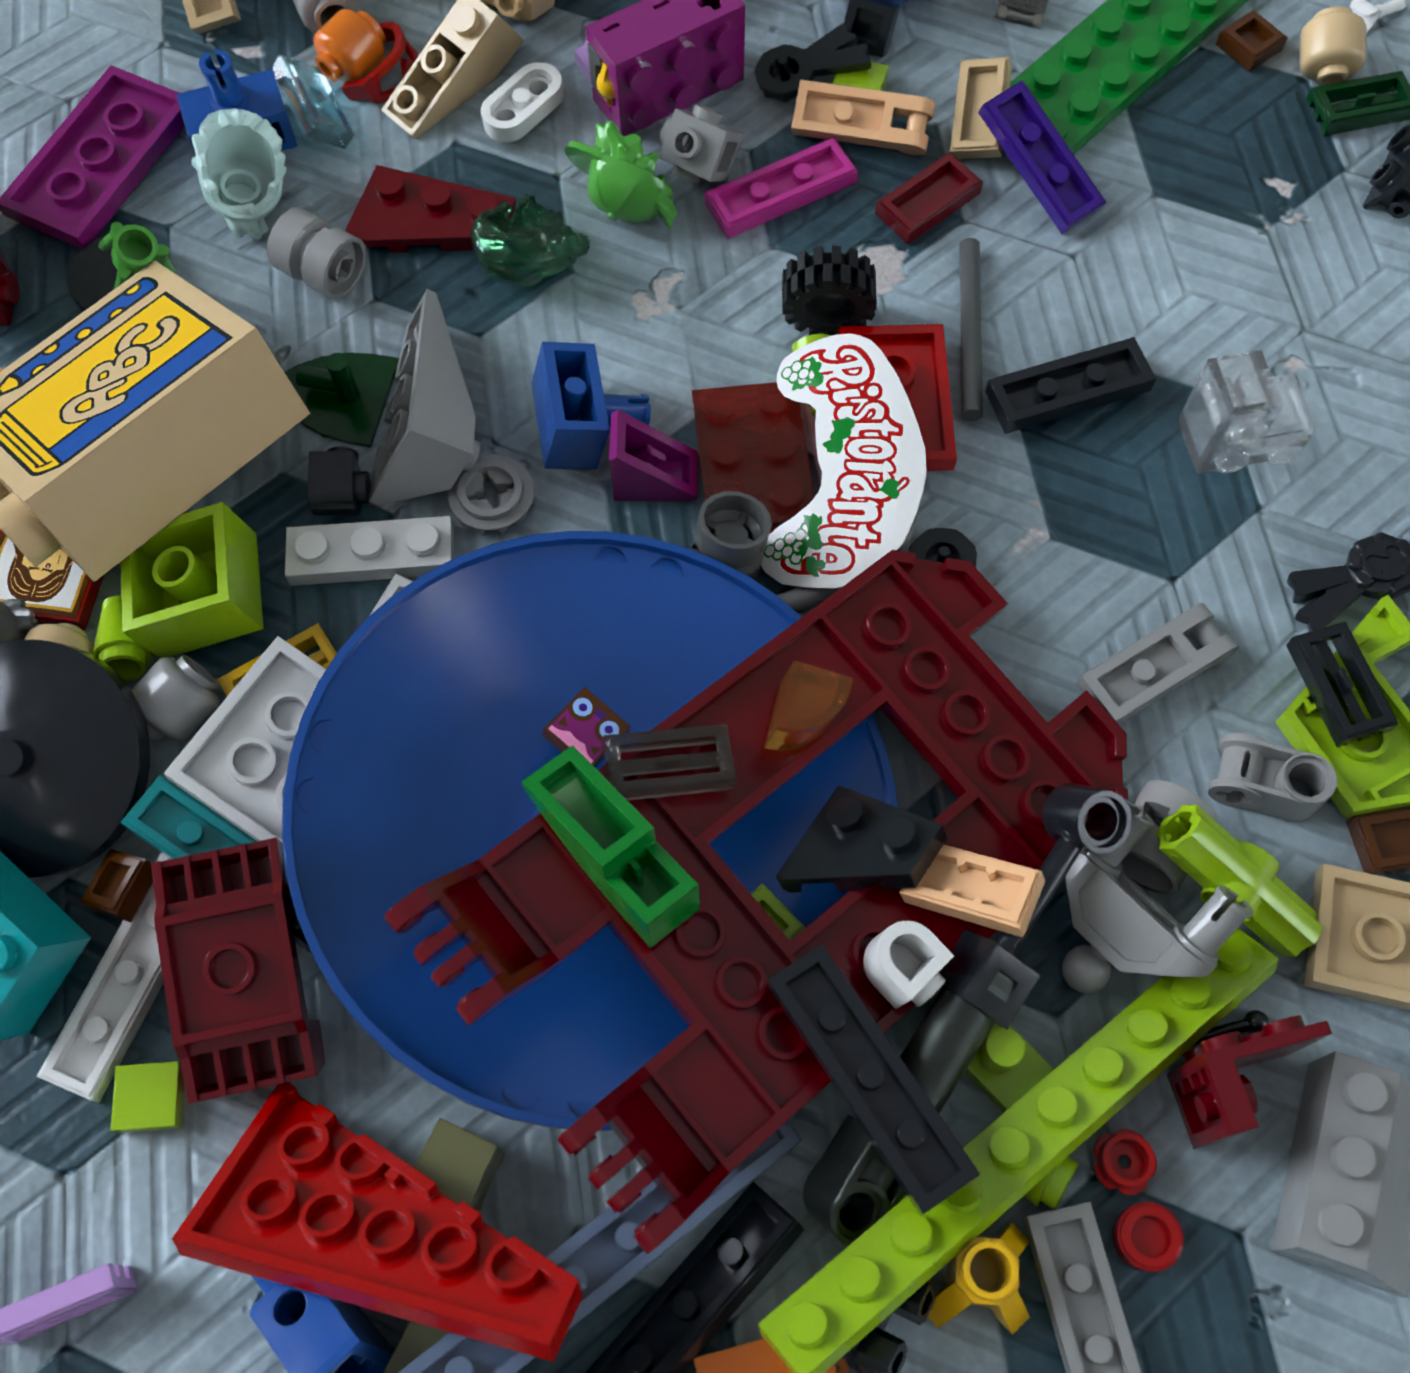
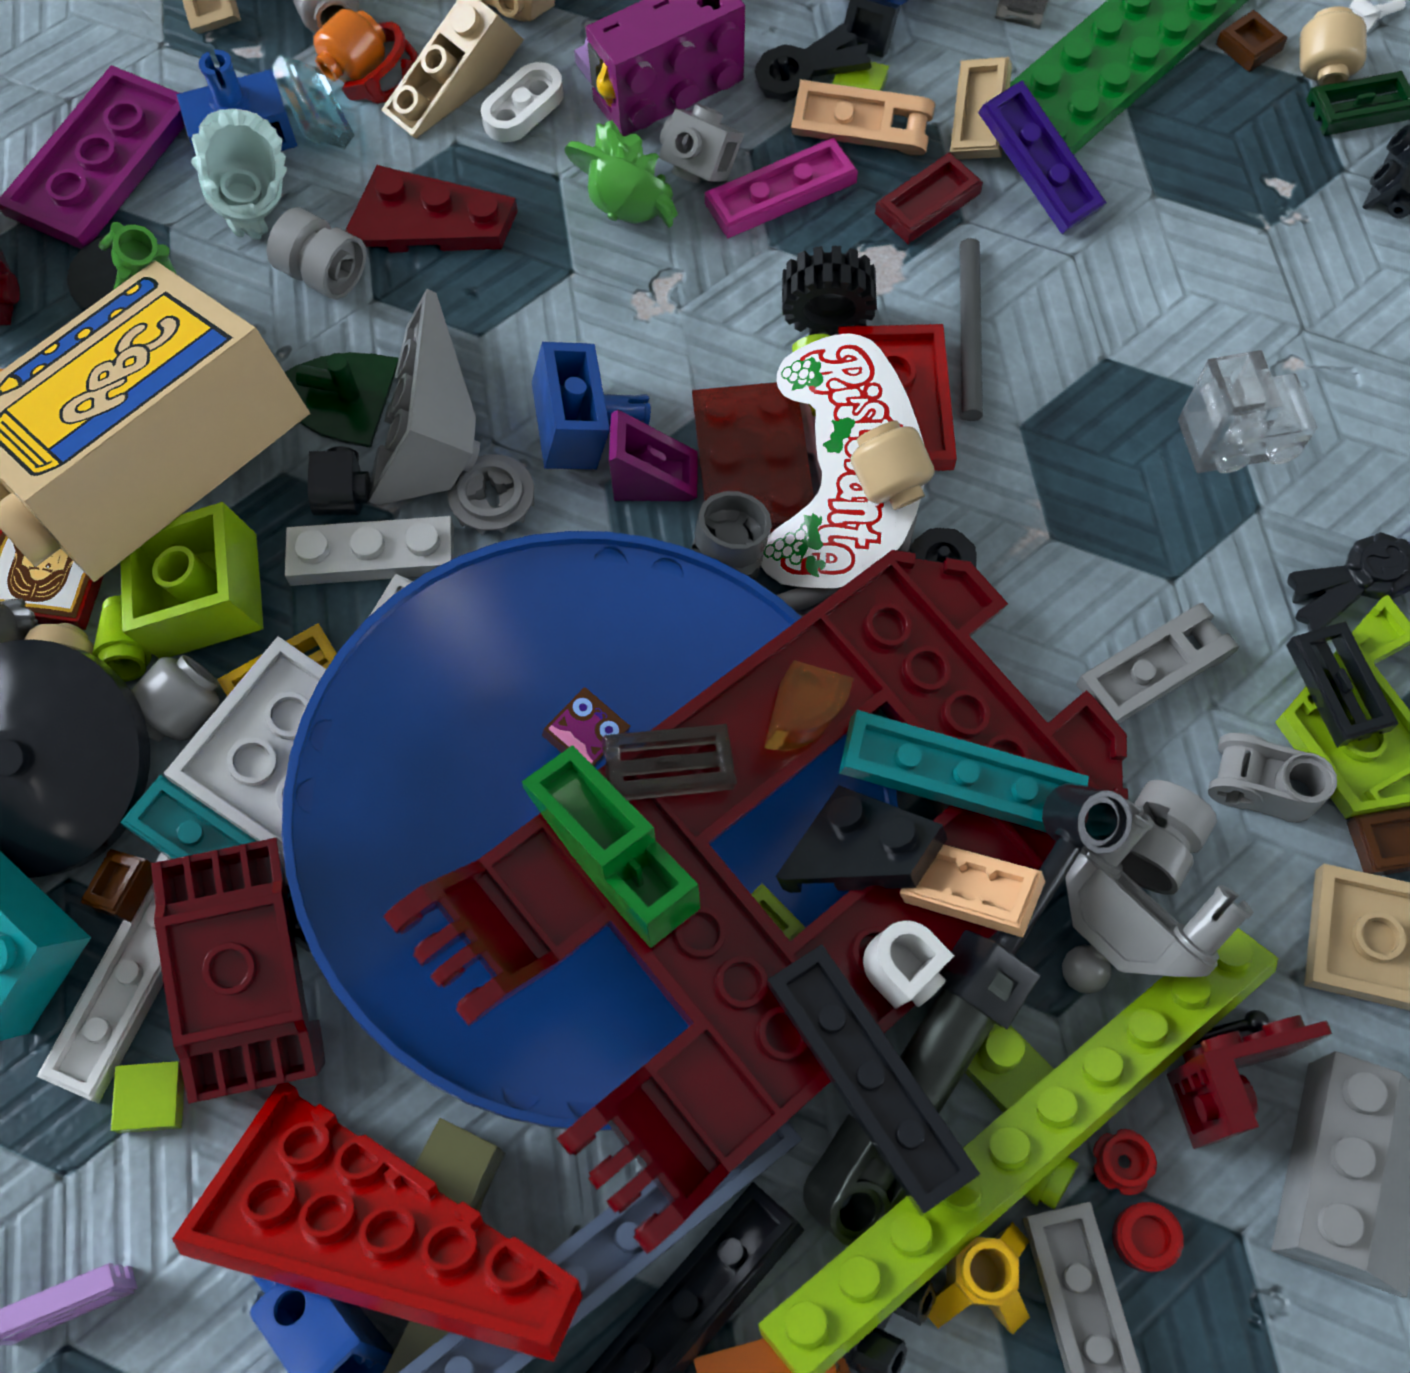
(526, 245): clear green hair -> none
(892, 464): none -> tan head
(950, 770): none -> teal plate
(1070, 385): black plate -> none
(1218, 859): lime piece -> none

